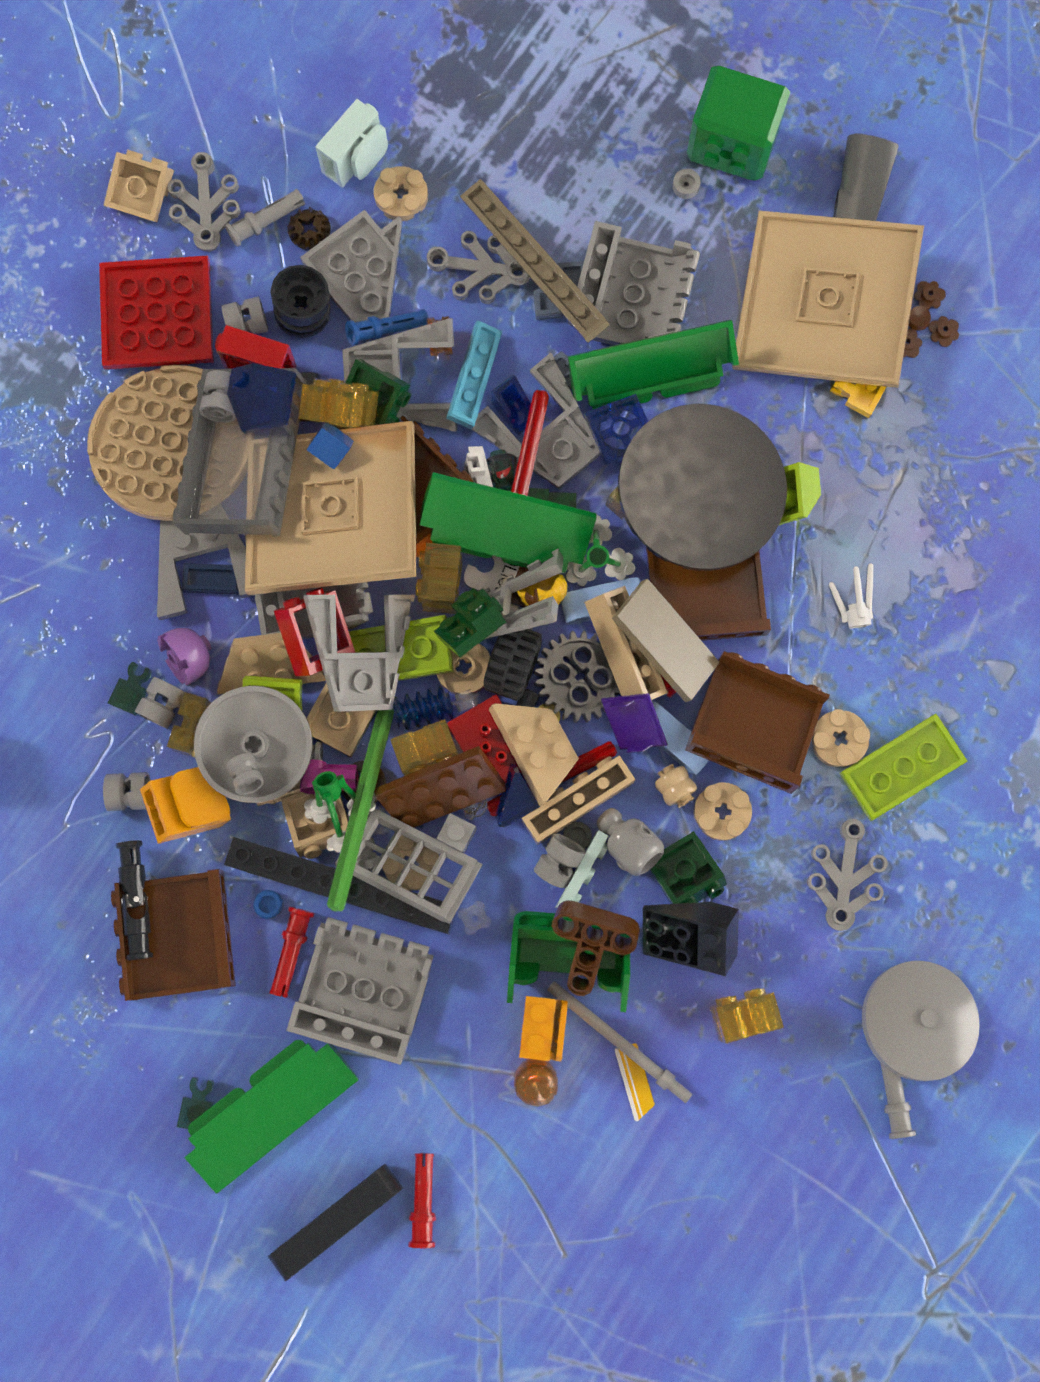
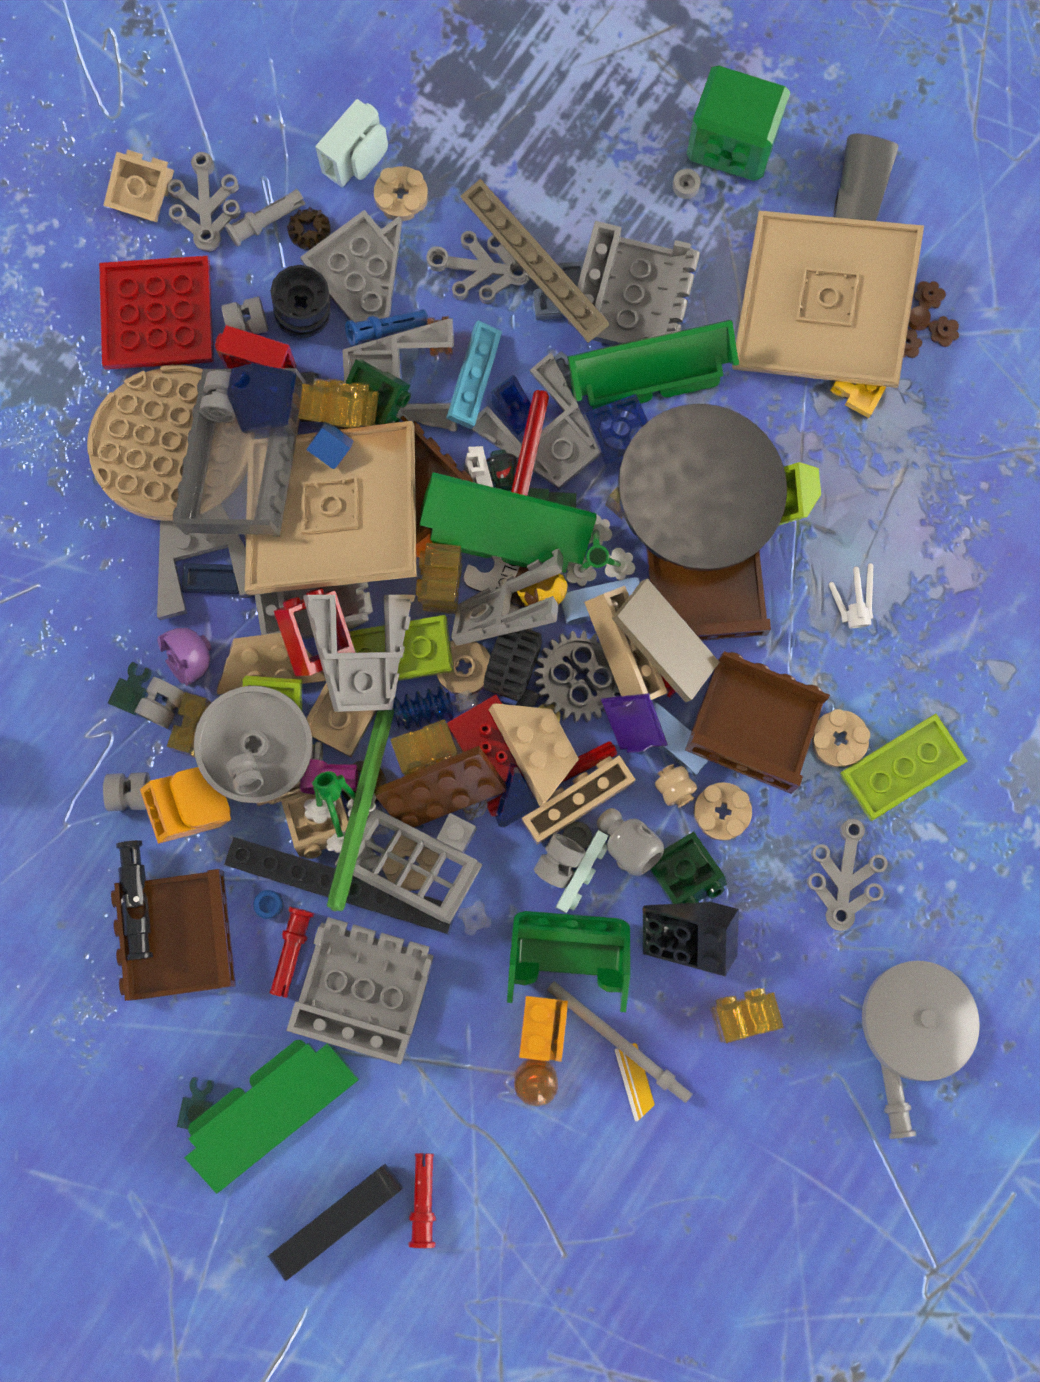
(474, 621): dark green plate -> none
(592, 939): reddish brown beam -> none

